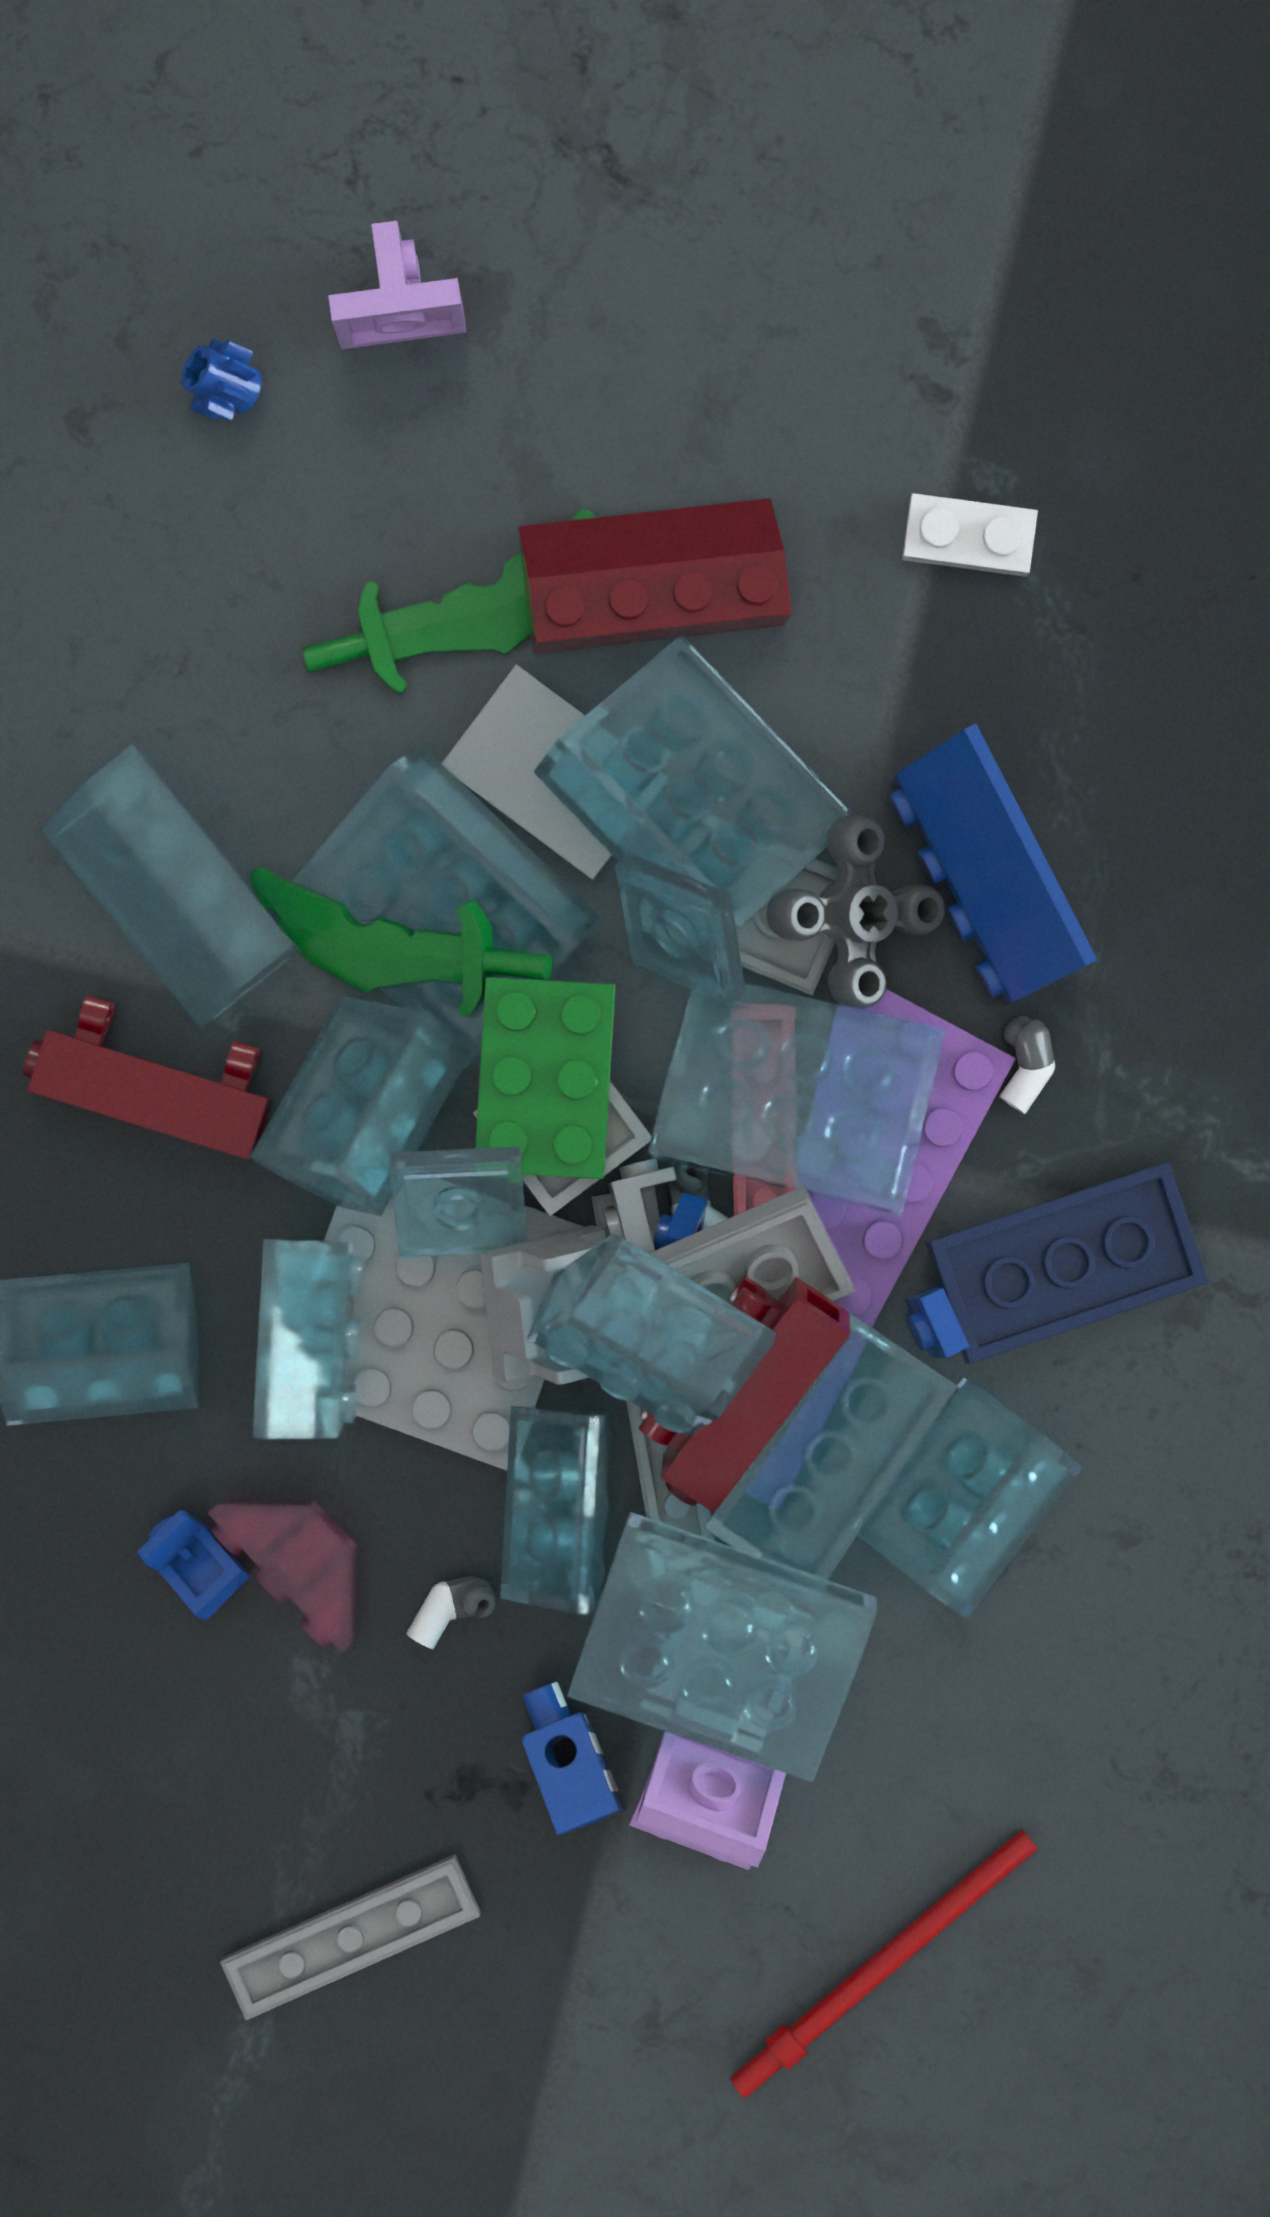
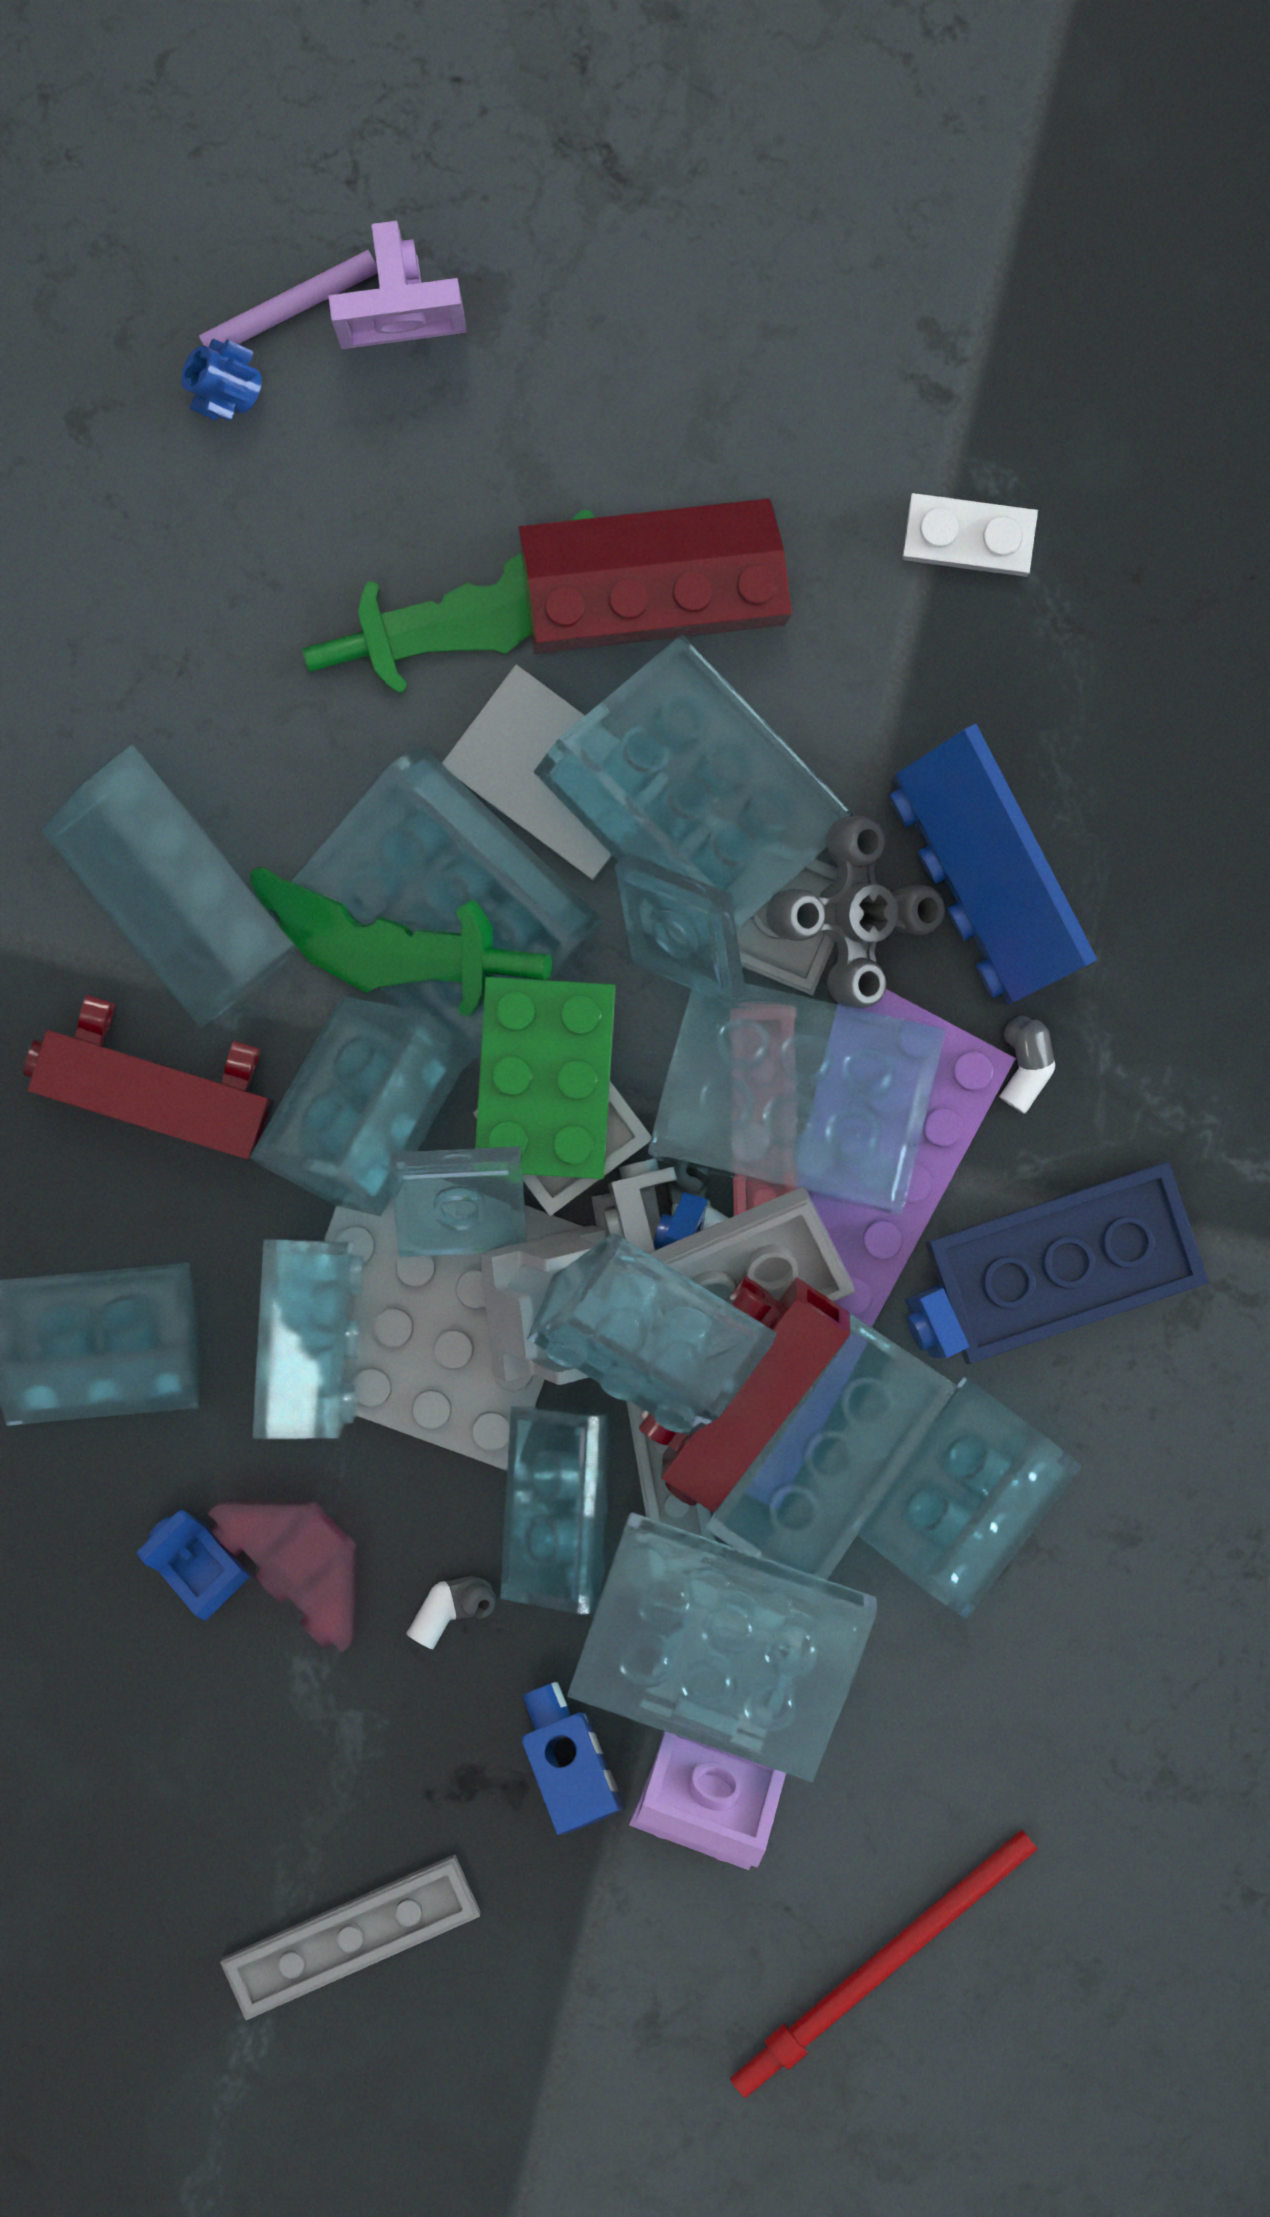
(294, 300): none -> lavender bar

